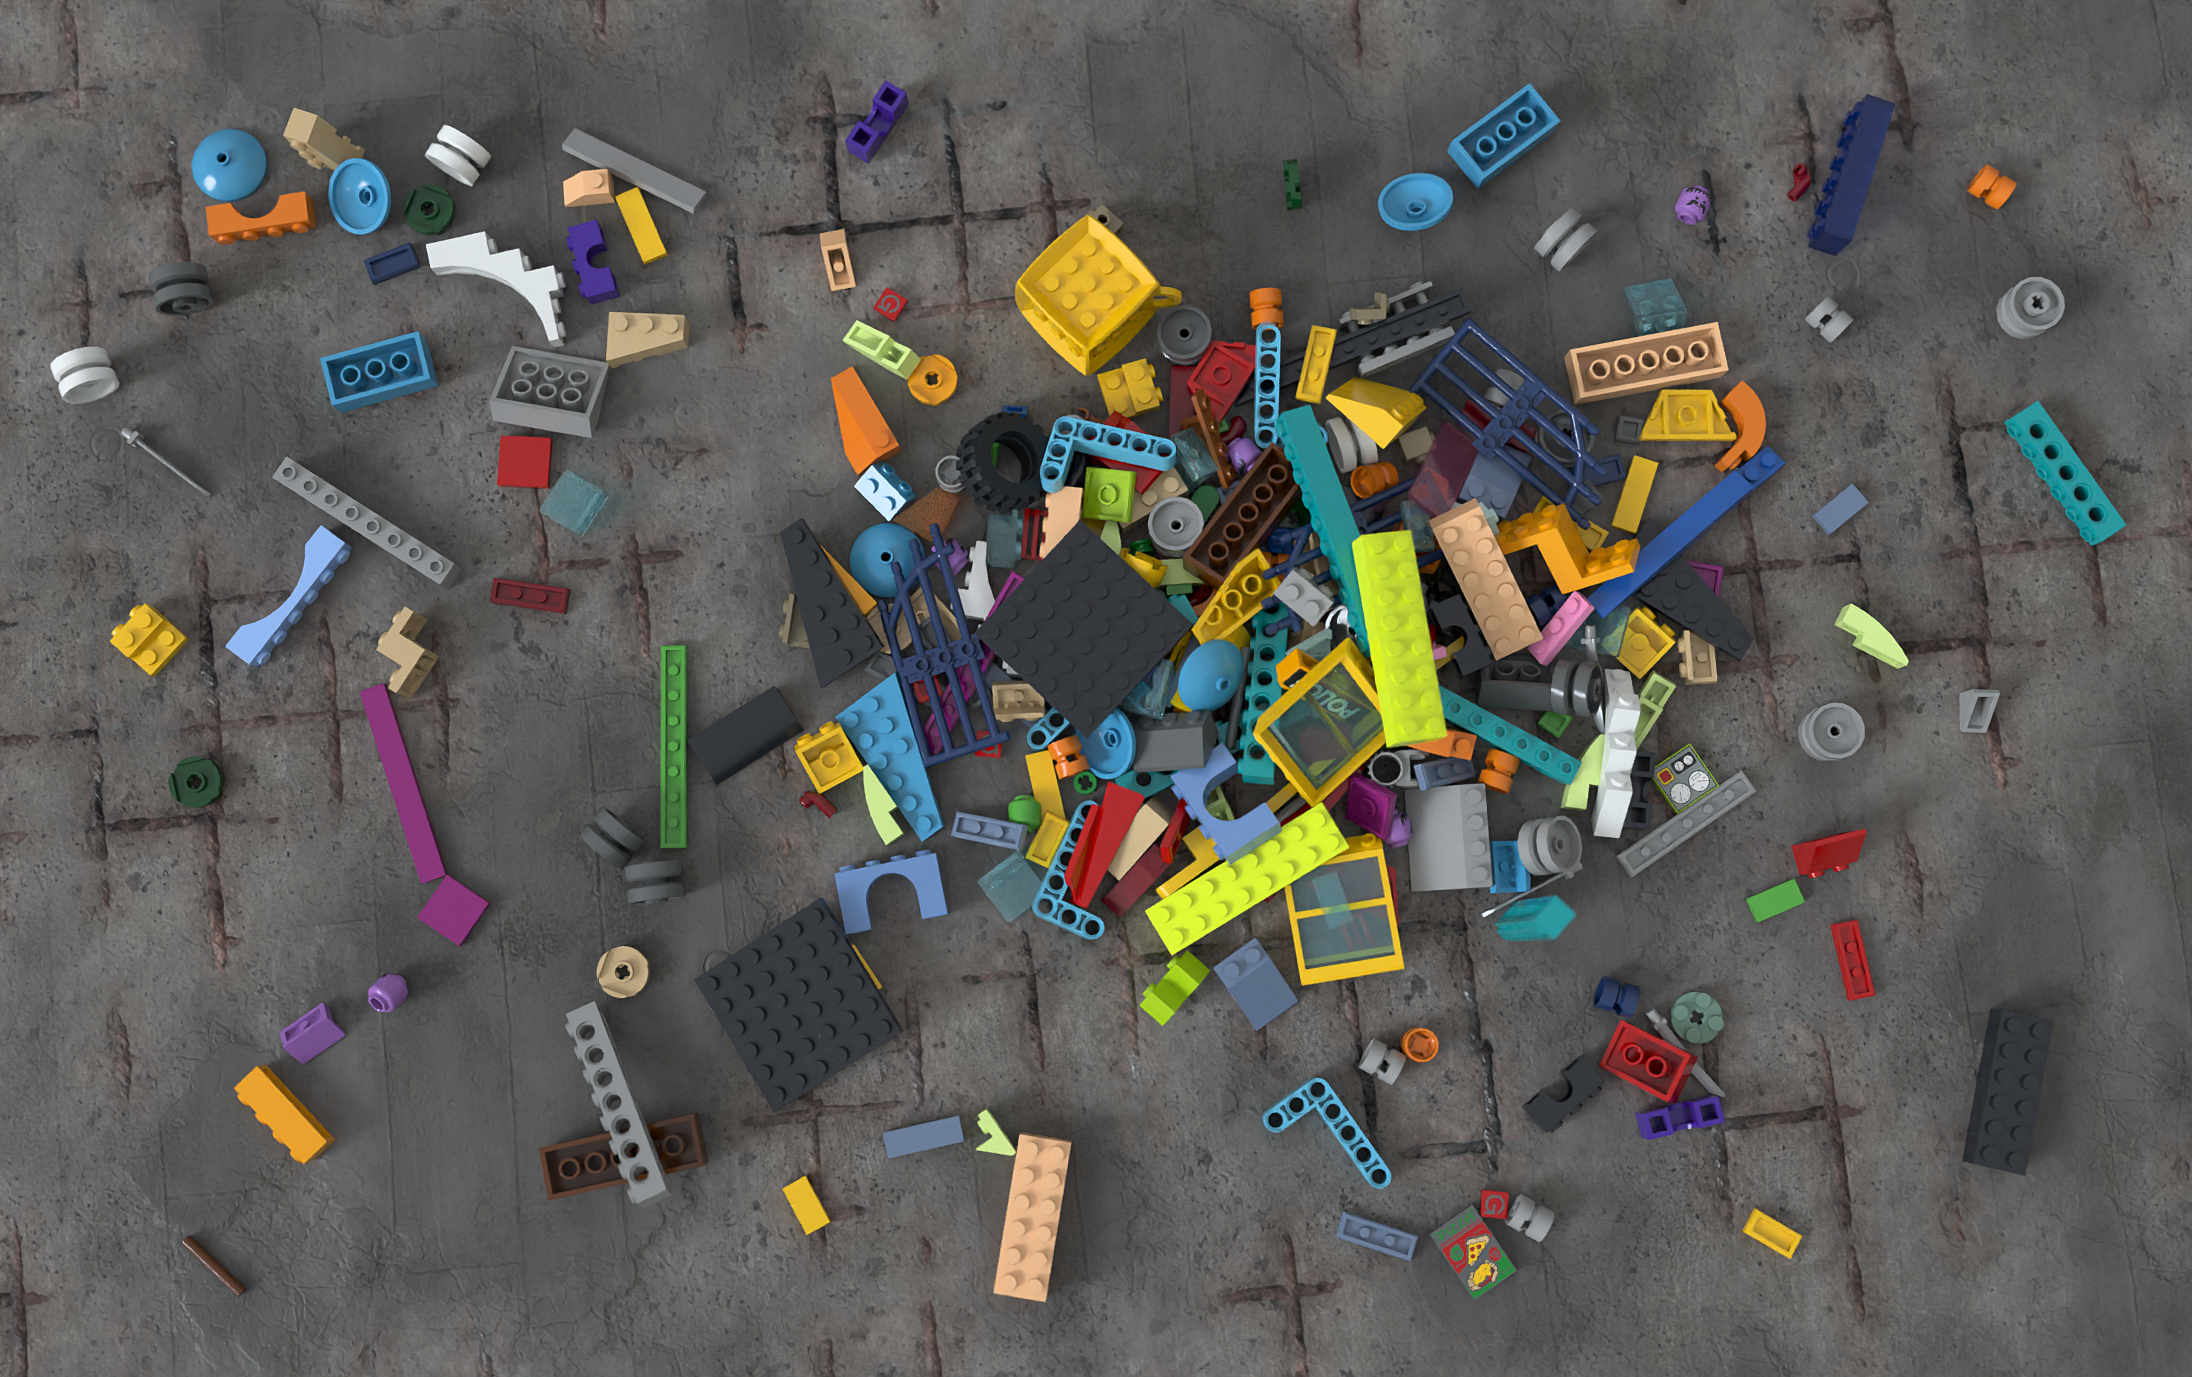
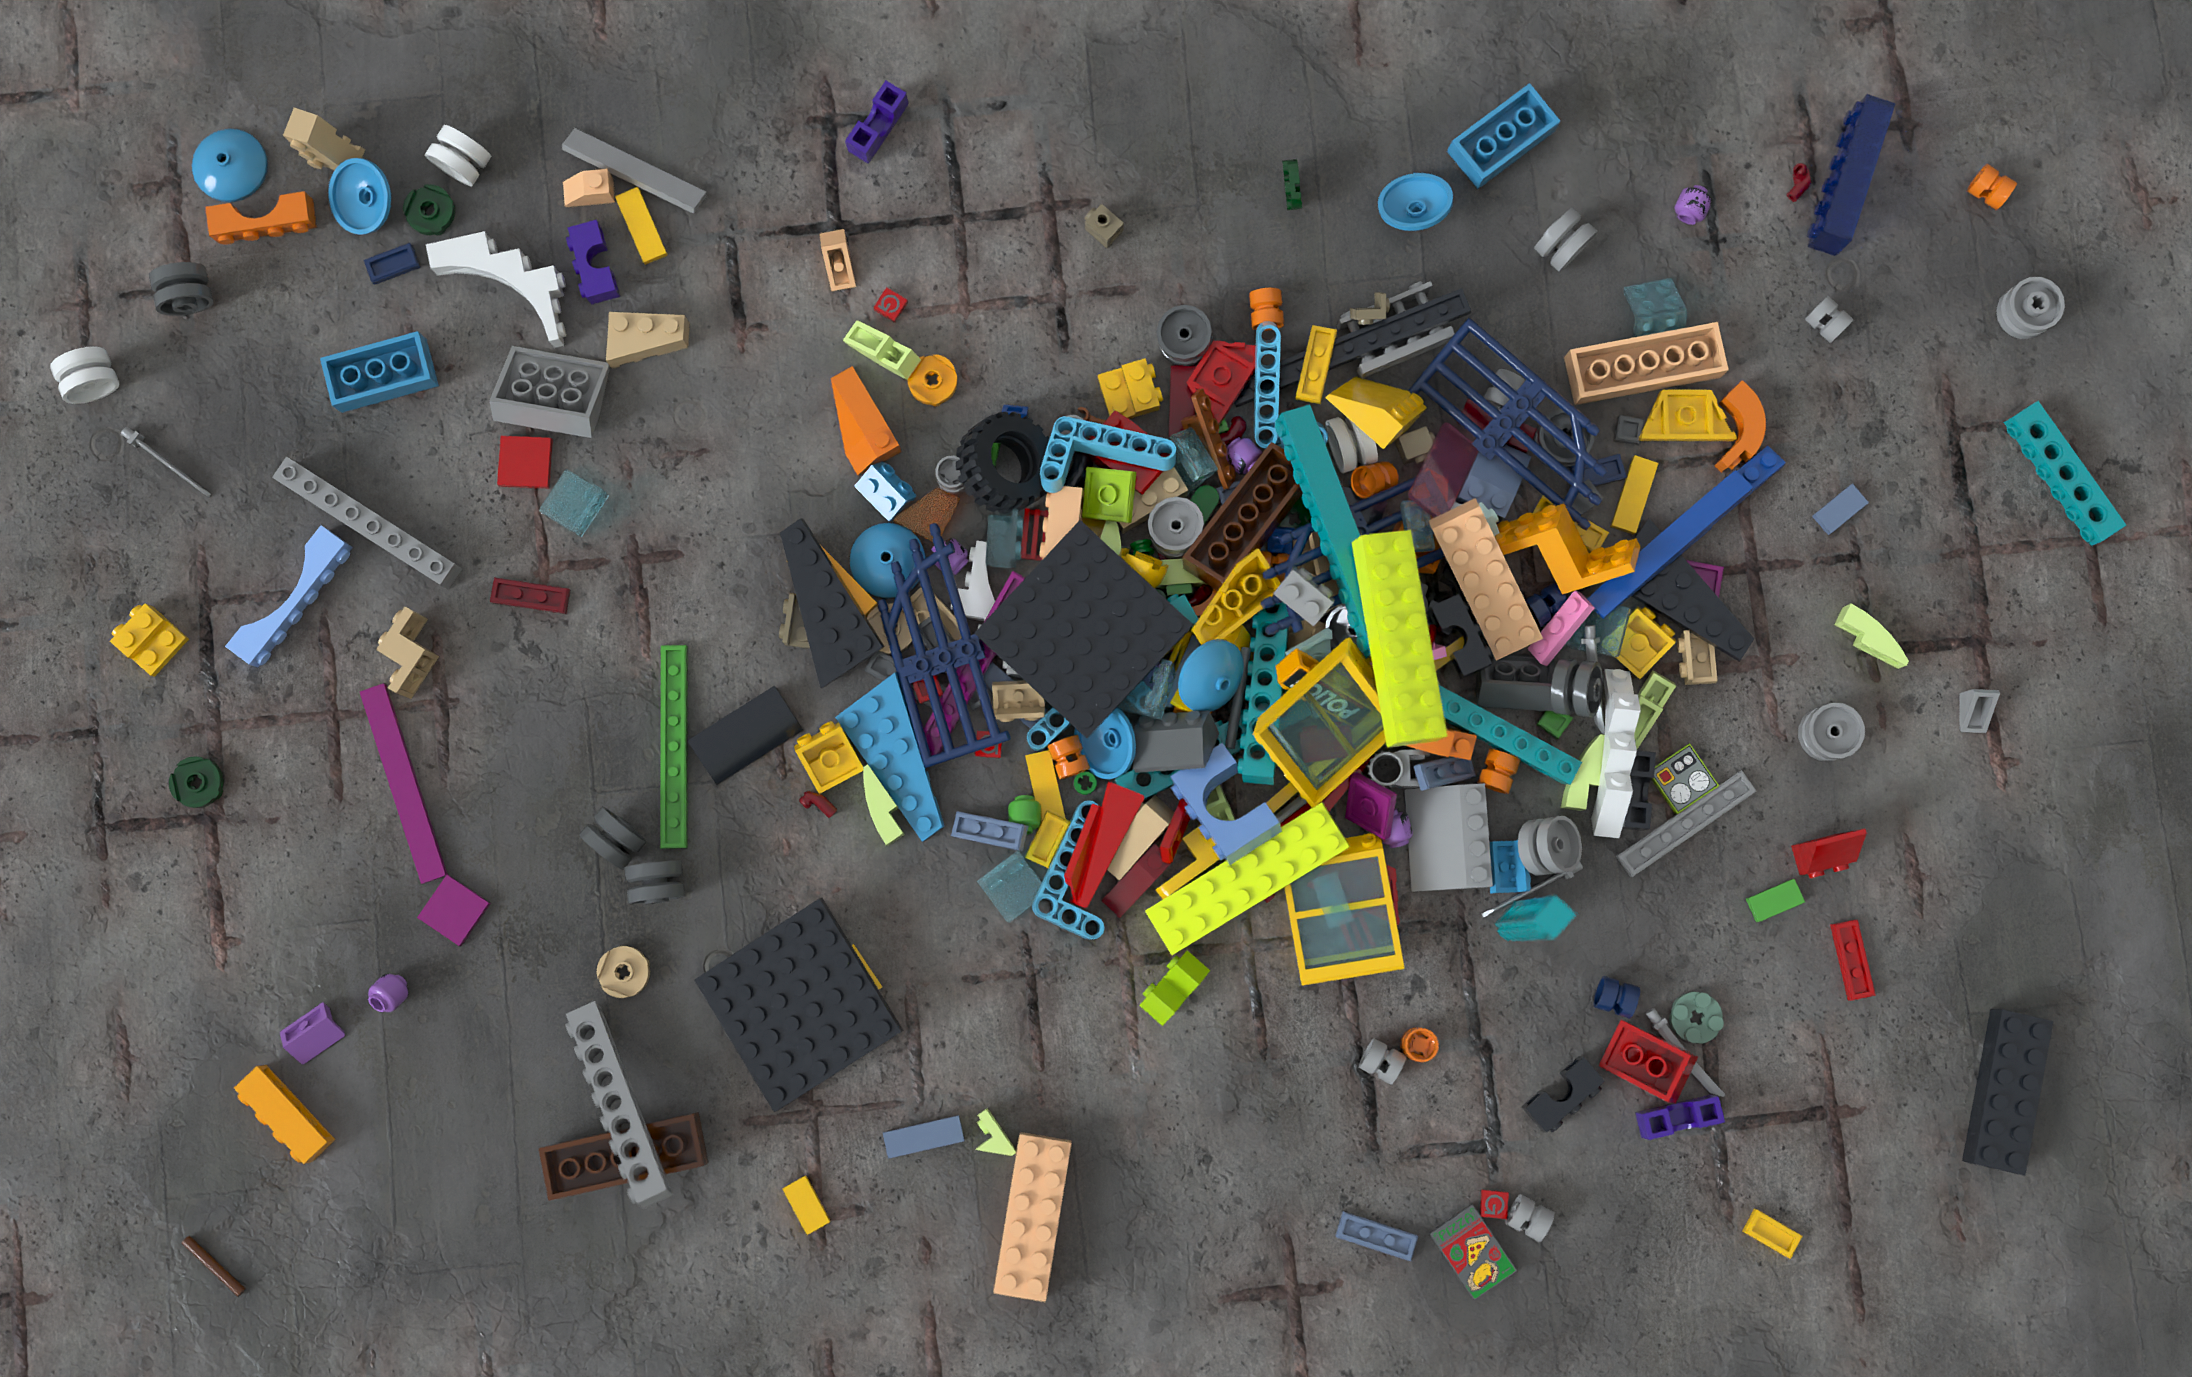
(855, 885): medium blue arch -> none
(1089, 295): yellow piece -> none
(1255, 983): sand blue slope -> none
(1335, 1124): medium azure beam -> none

